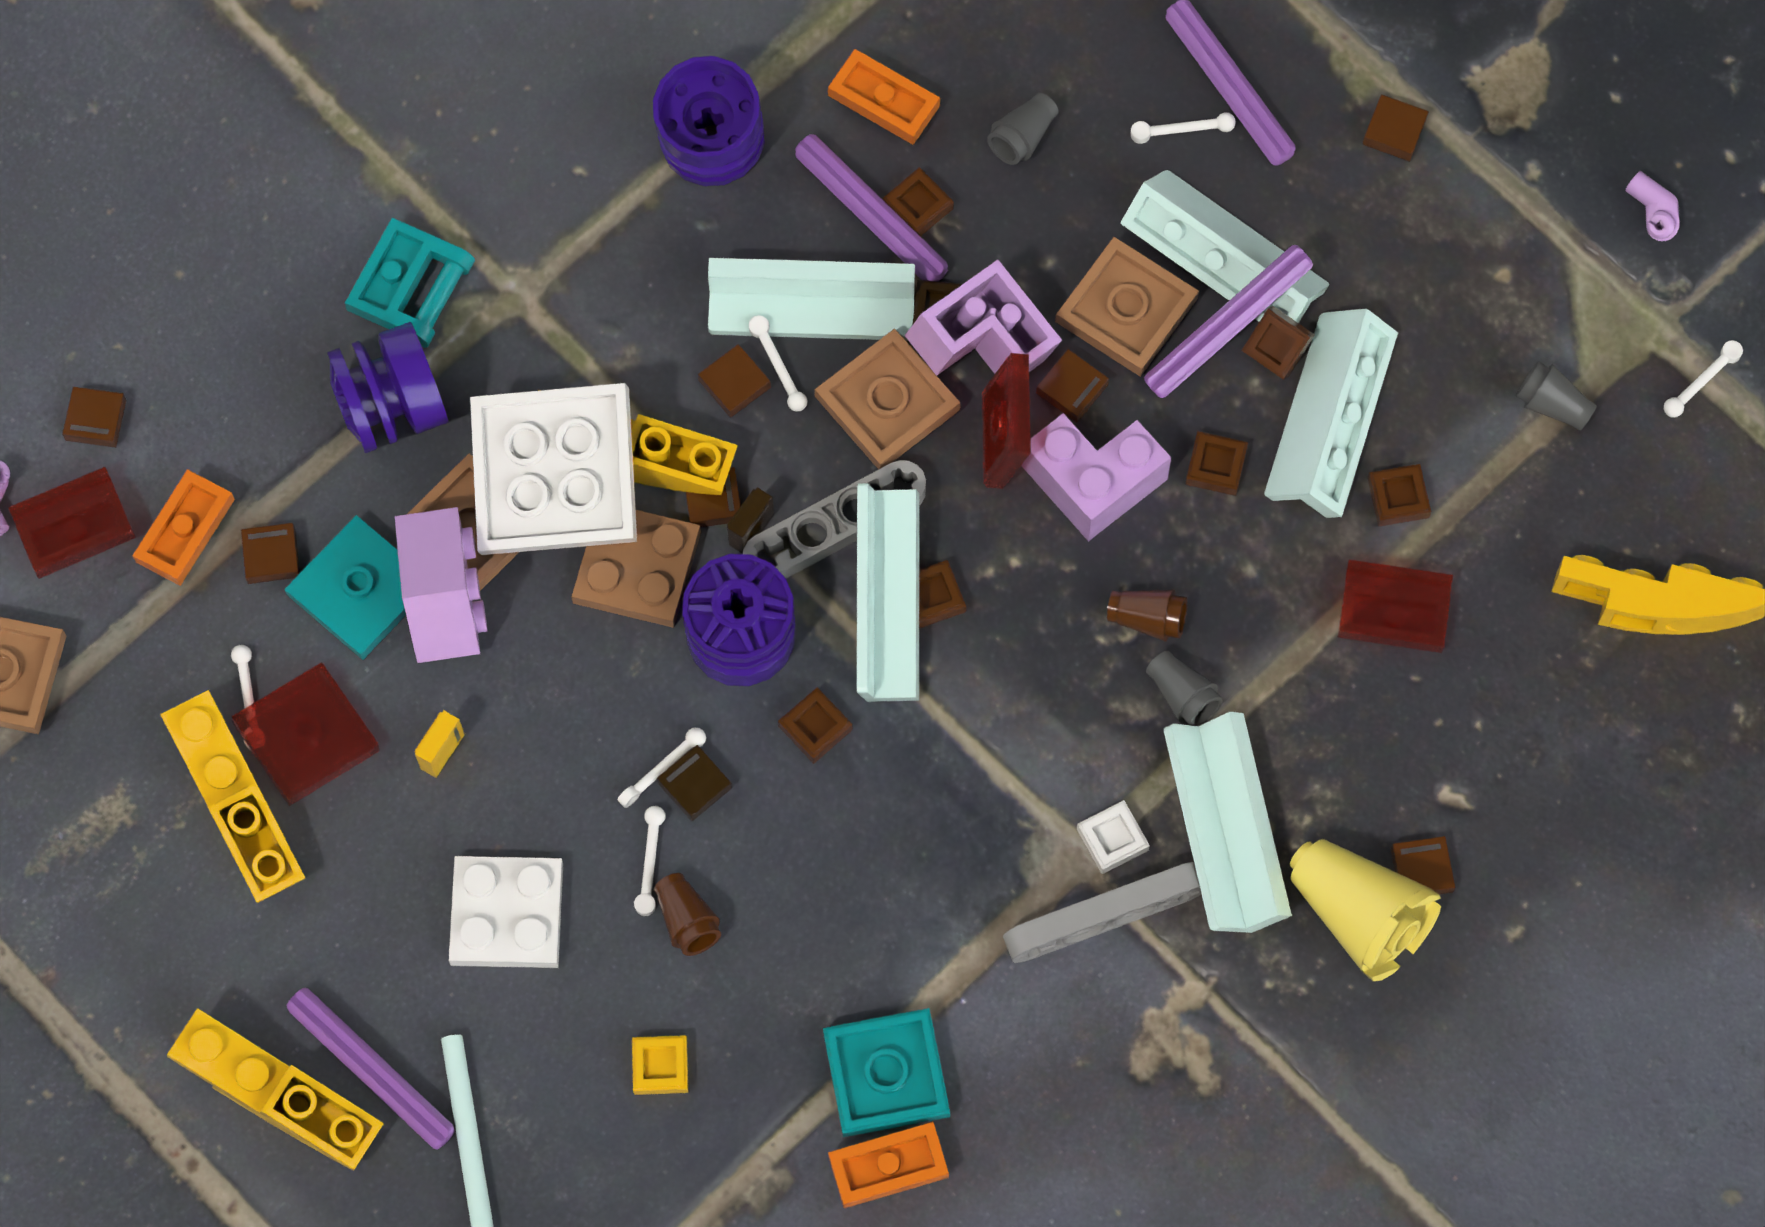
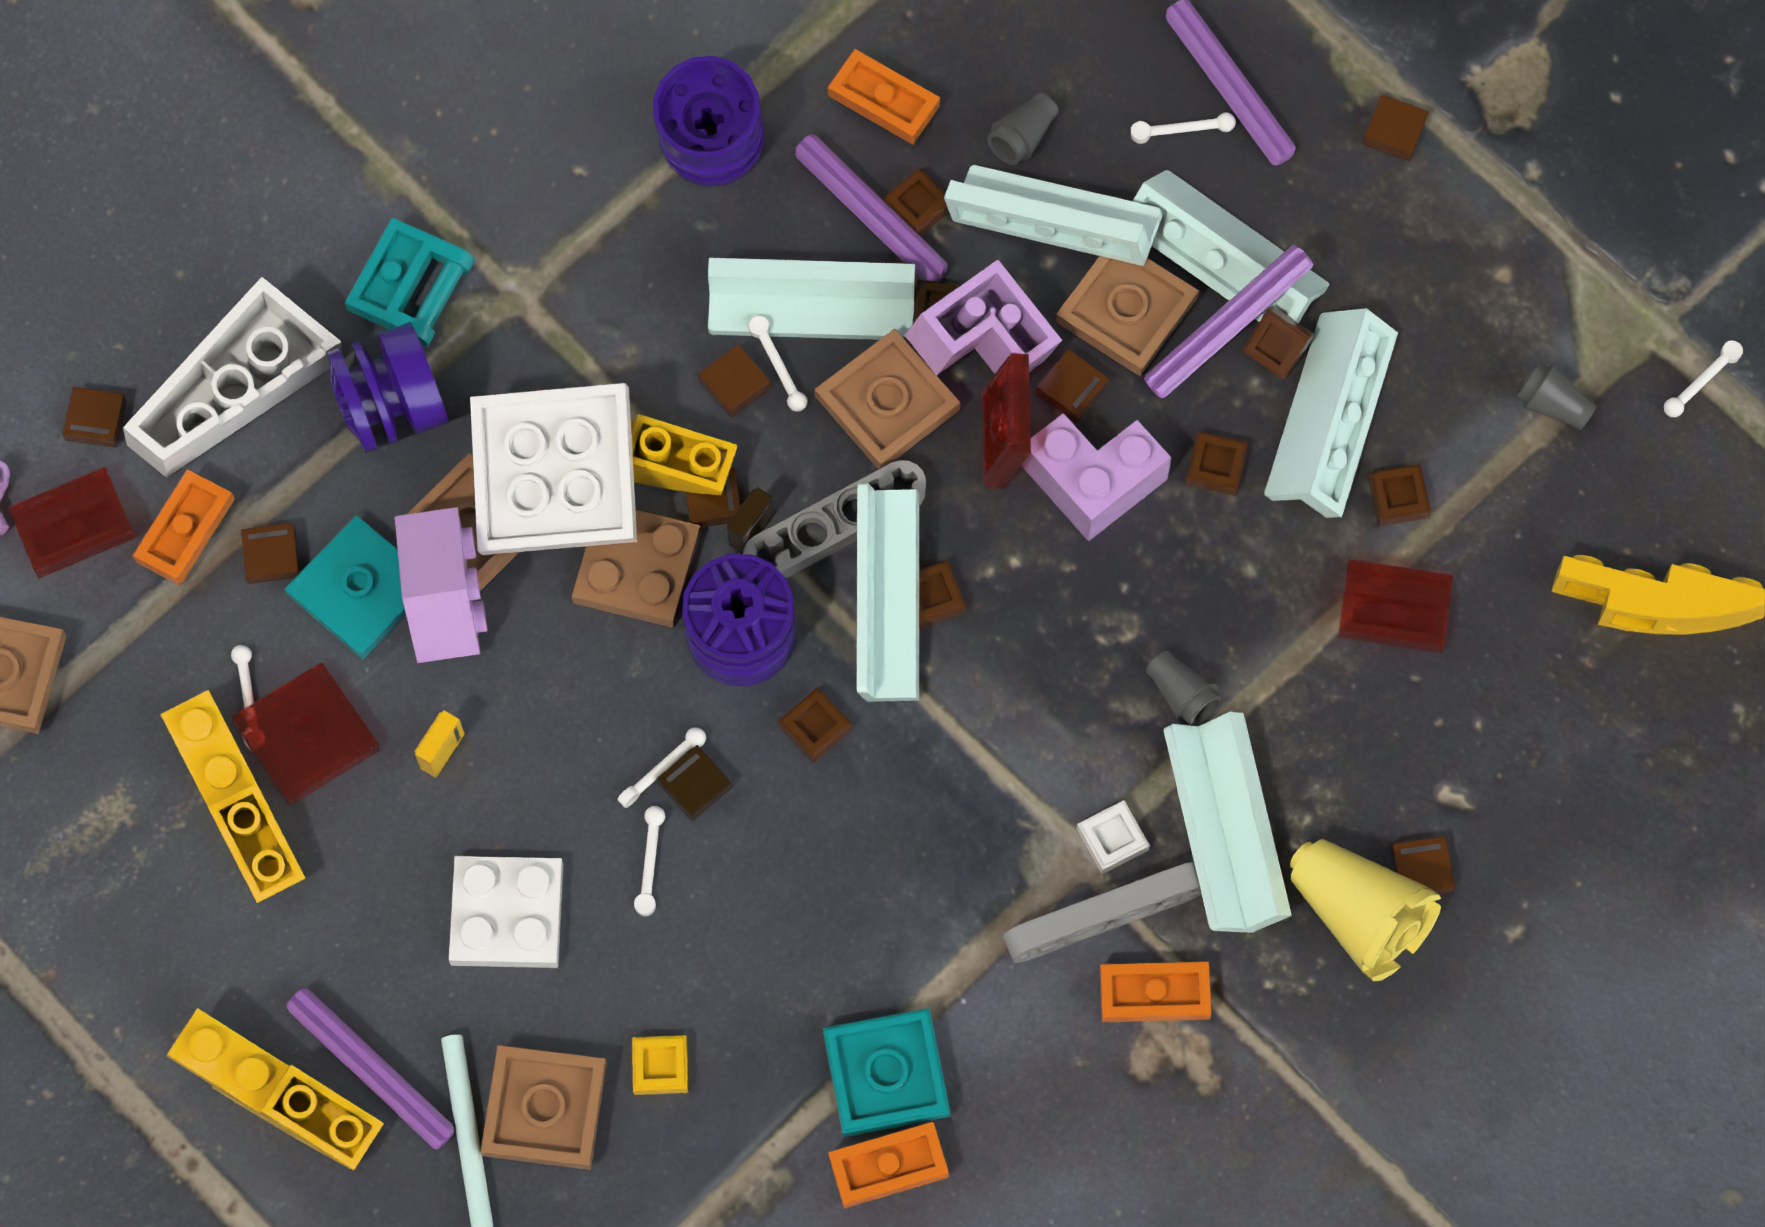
(233, 376): none -> white wedge
(543, 1107): none -> medium nougat plate
(687, 916): reddish brown cone -> none
(1054, 214): none -> light aqua panel
(1149, 612): reddish brown cone -> none
(1155, 992): none -> orange plate
(1660, 206): lavender arm -> none

